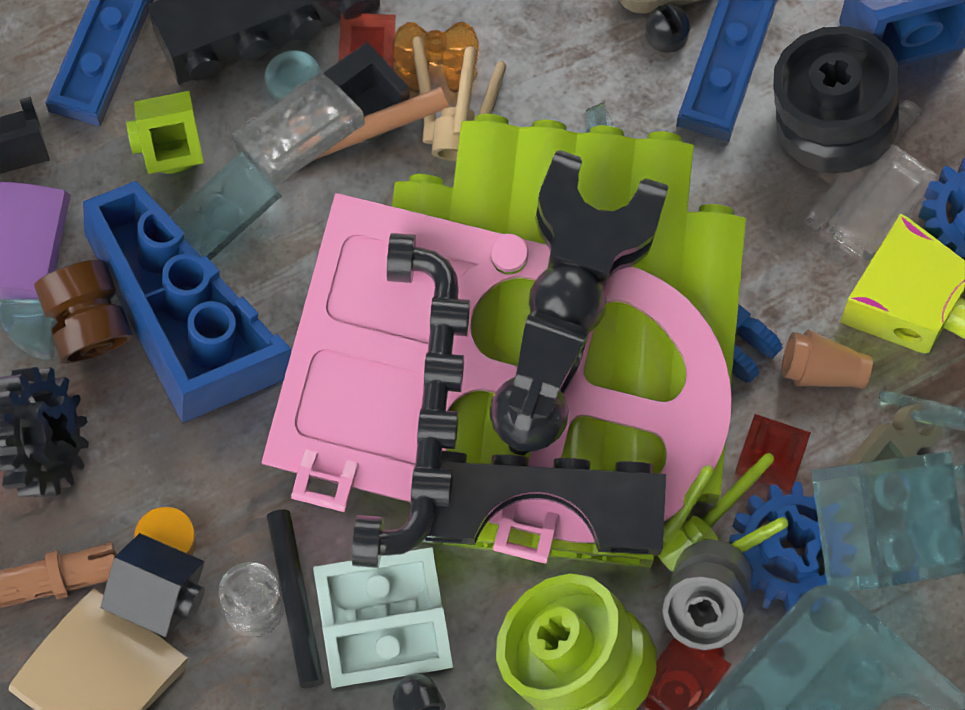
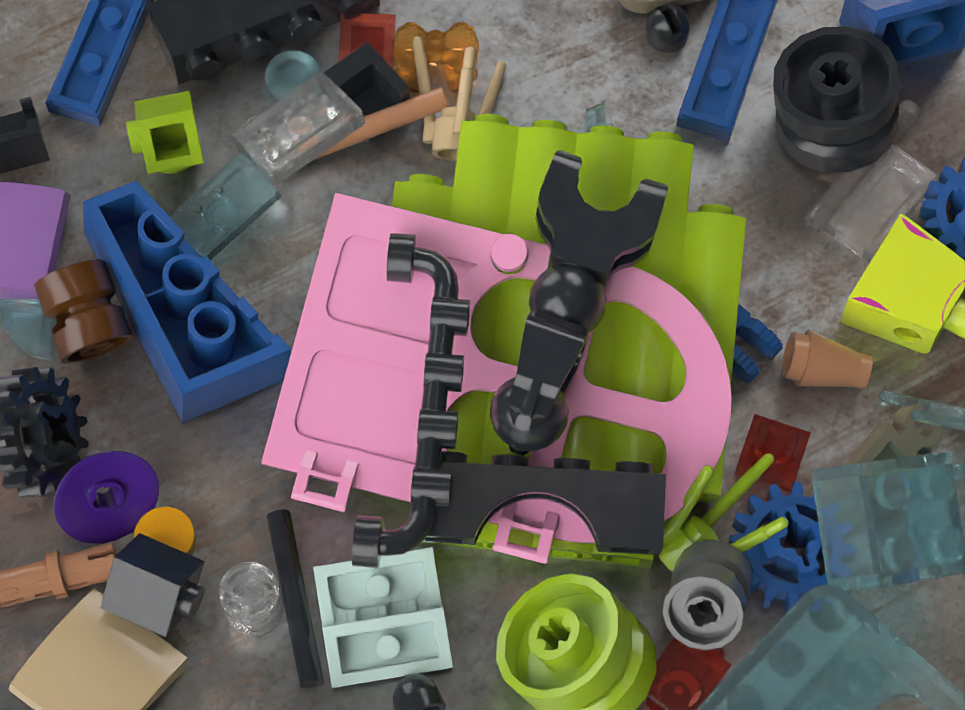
(110, 515): none -> dark purple piece

